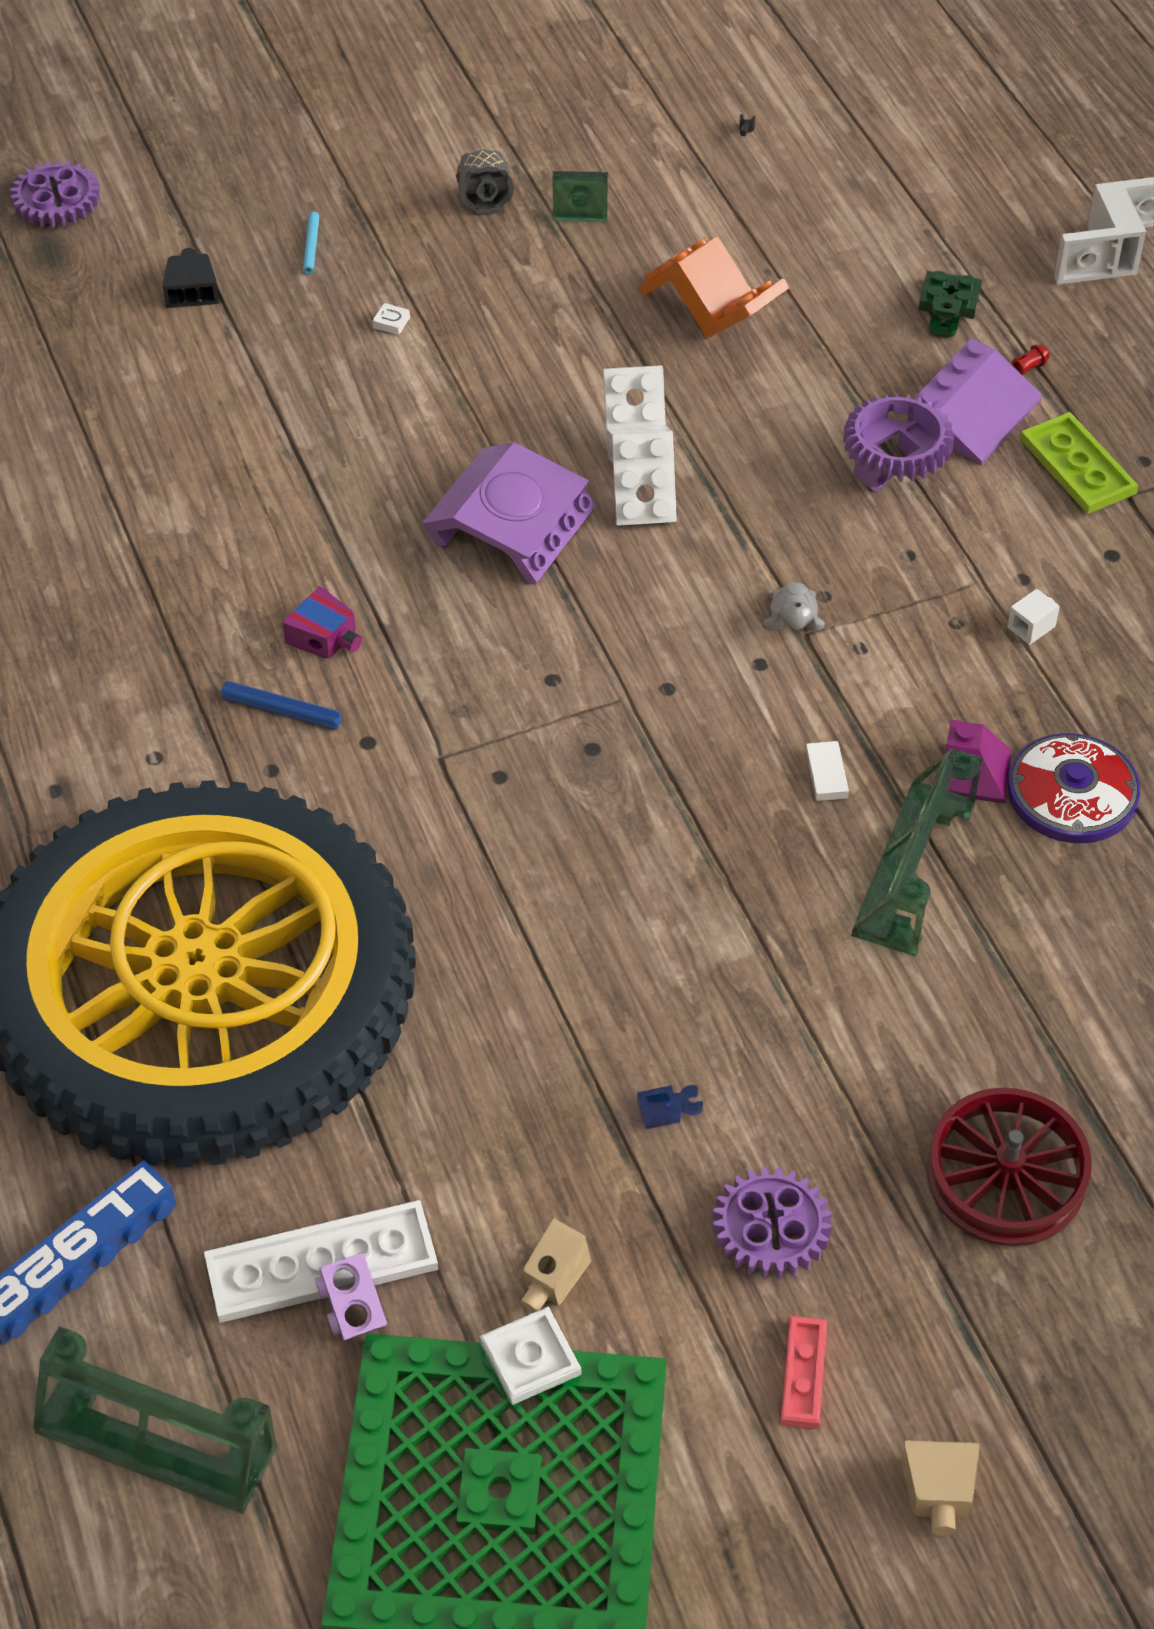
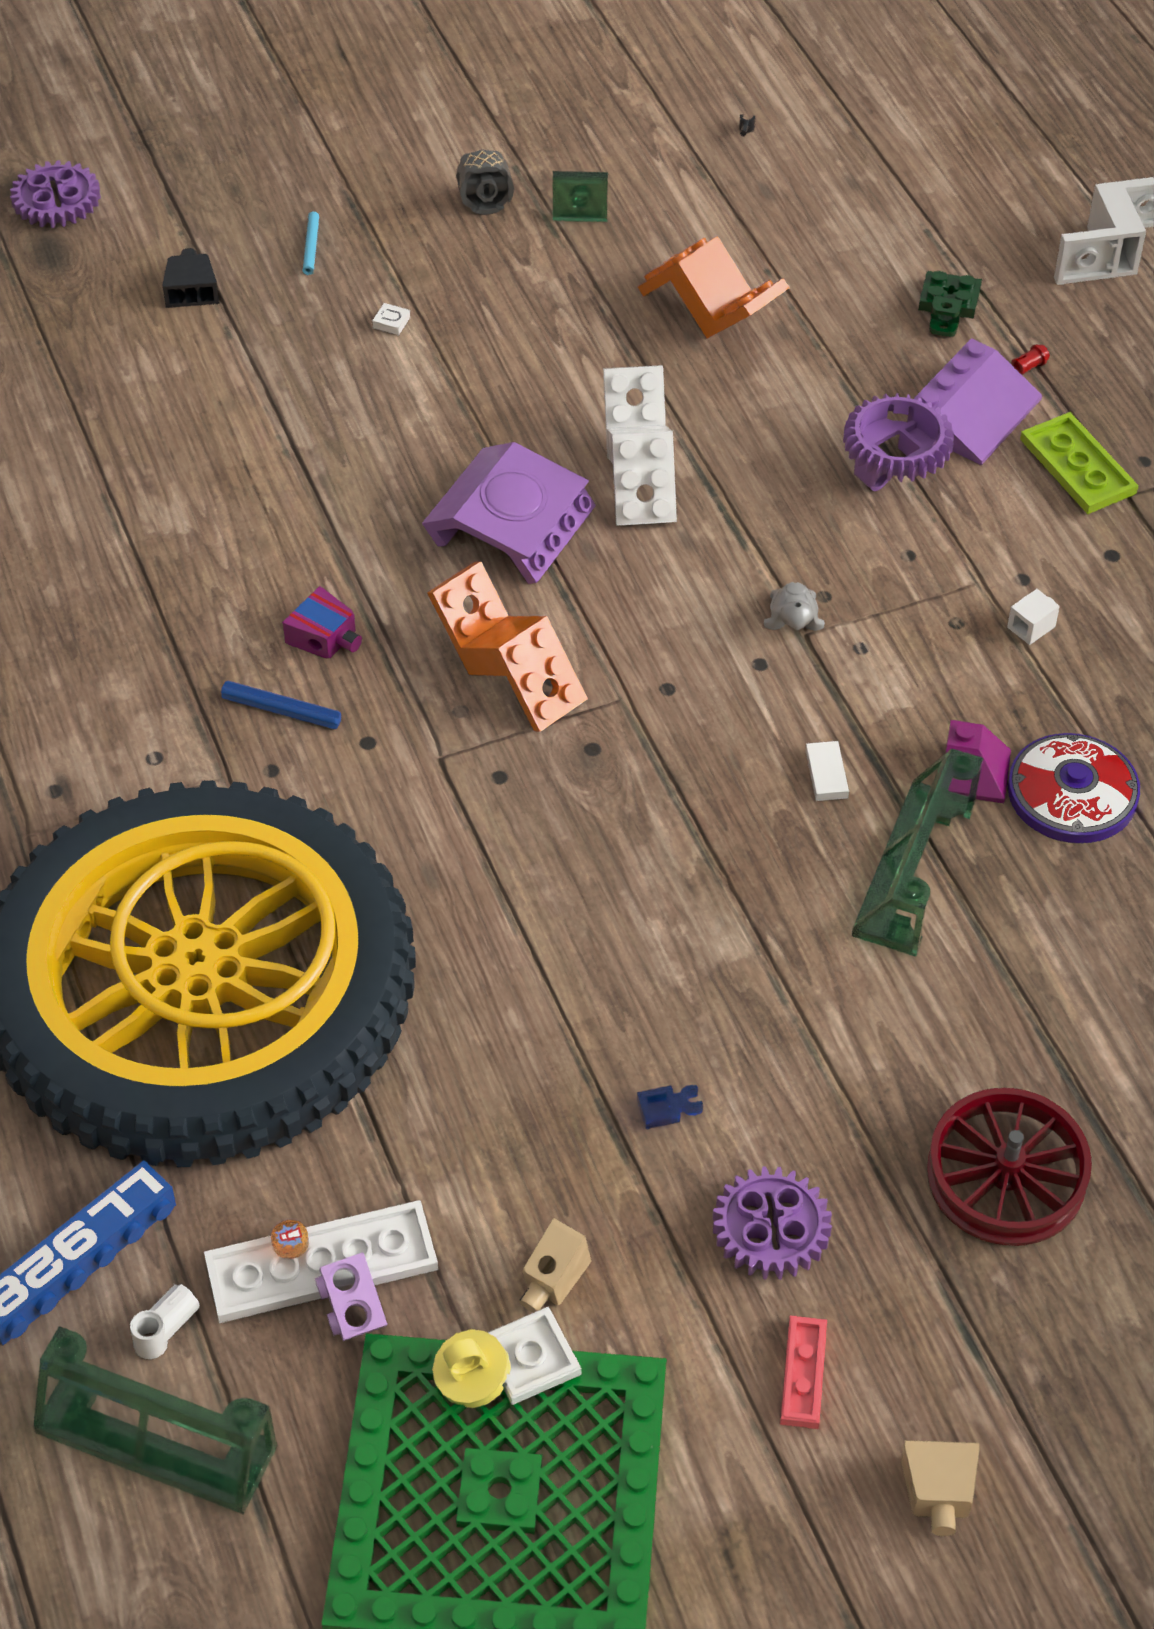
(163, 1320): none -> white piece
(289, 1239): none -> clear orange tile
(471, 1368): none -> light yellow tile
(507, 646): none -> bracket

